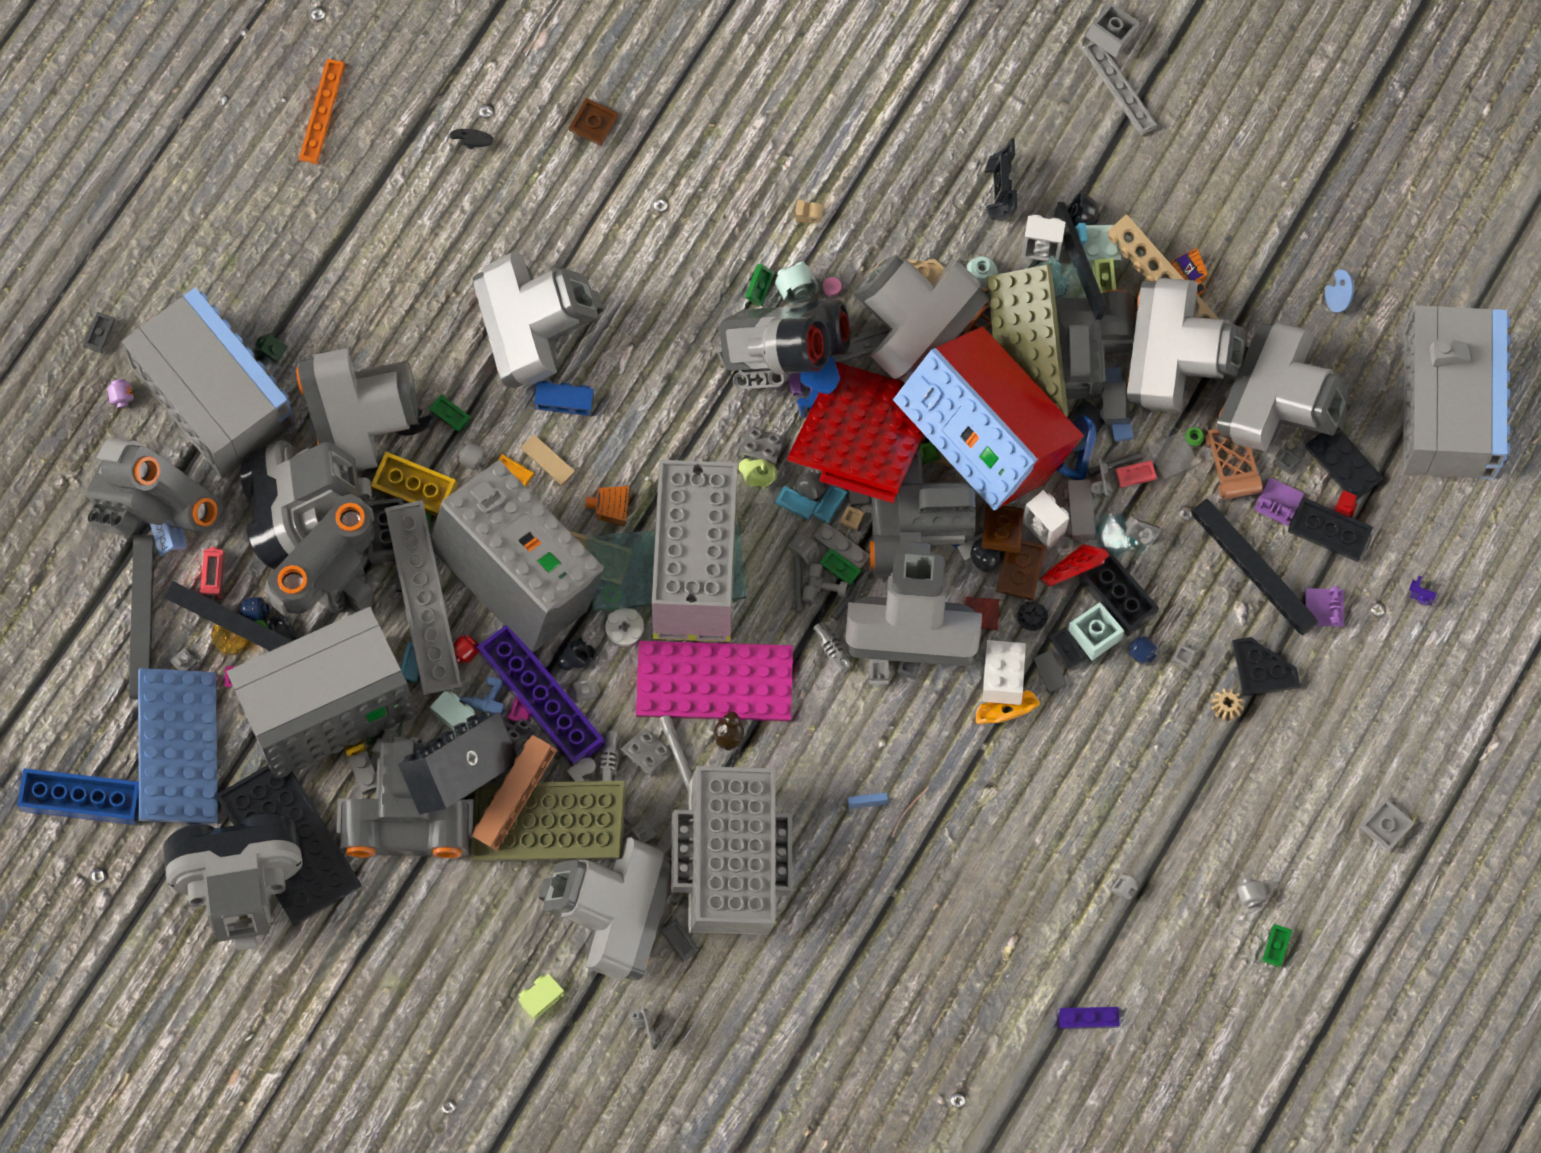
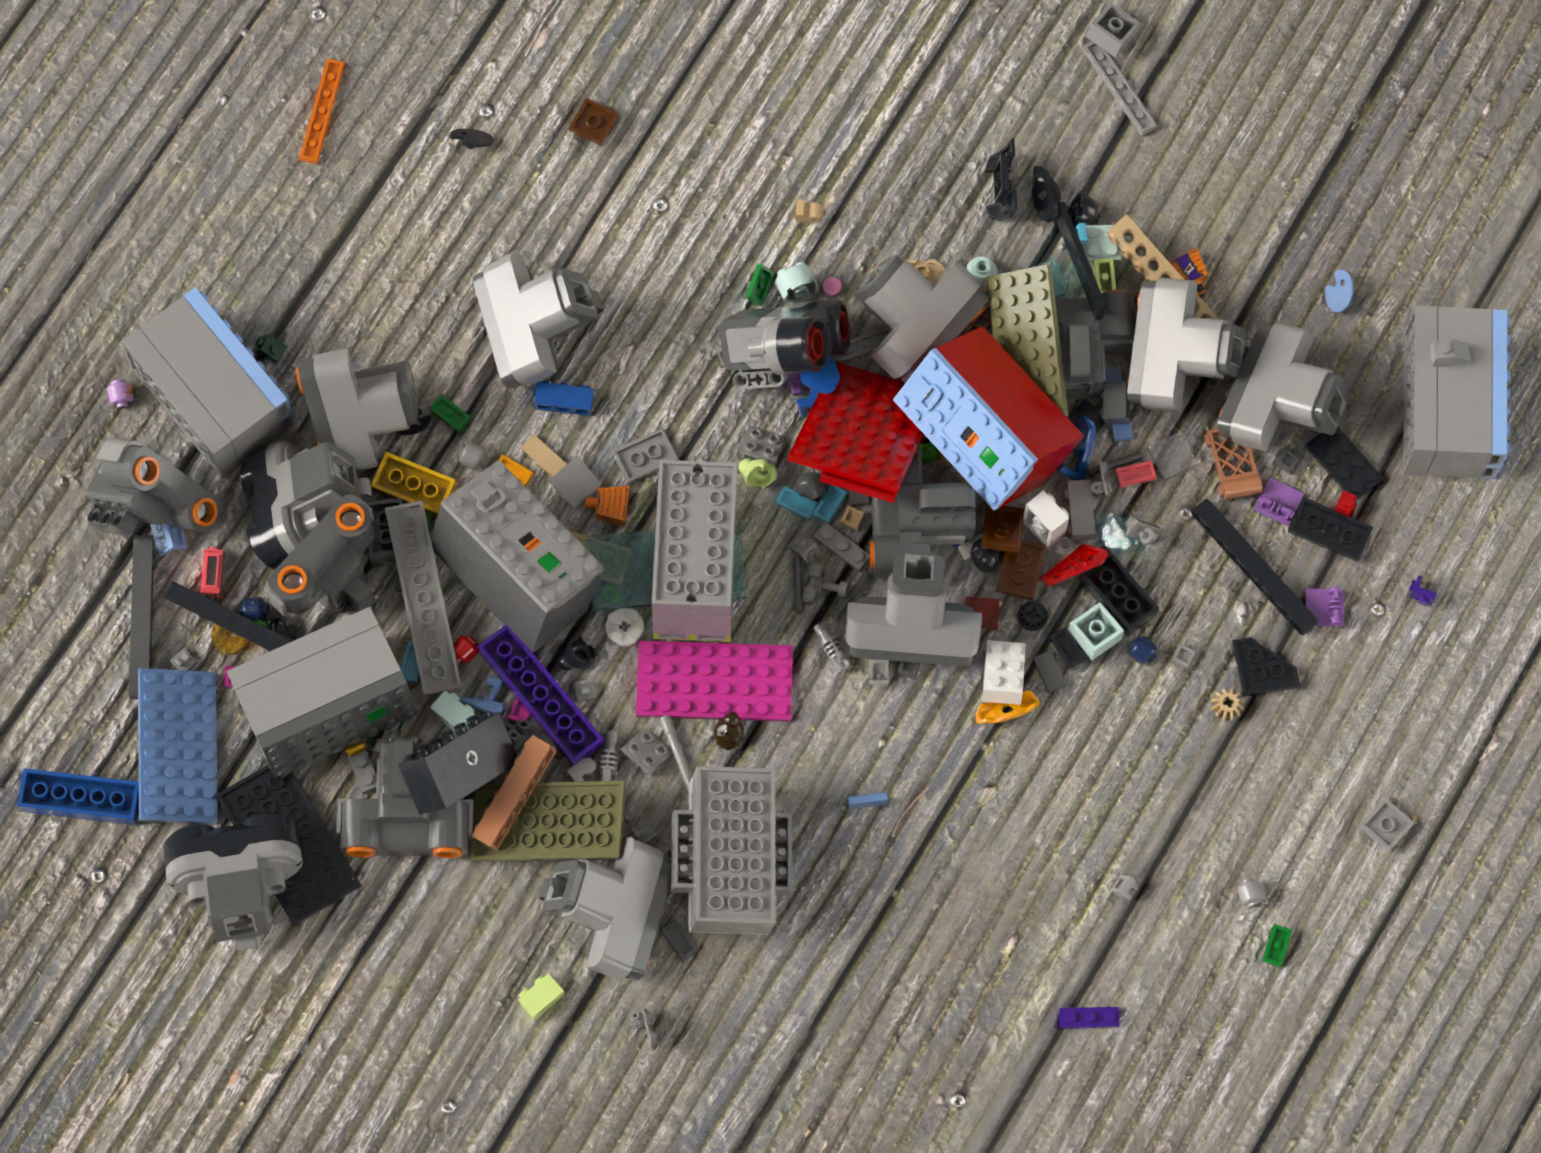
(99, 332): dark grey plate -> none
(575, 482): none -> light grey tile
(642, 455): none -> light grey tile
(840, 567): green plate -> none
(1043, 181): none -> black piece
(1043, 238): white brick -> none
(1194, 431): bright green plate -> none

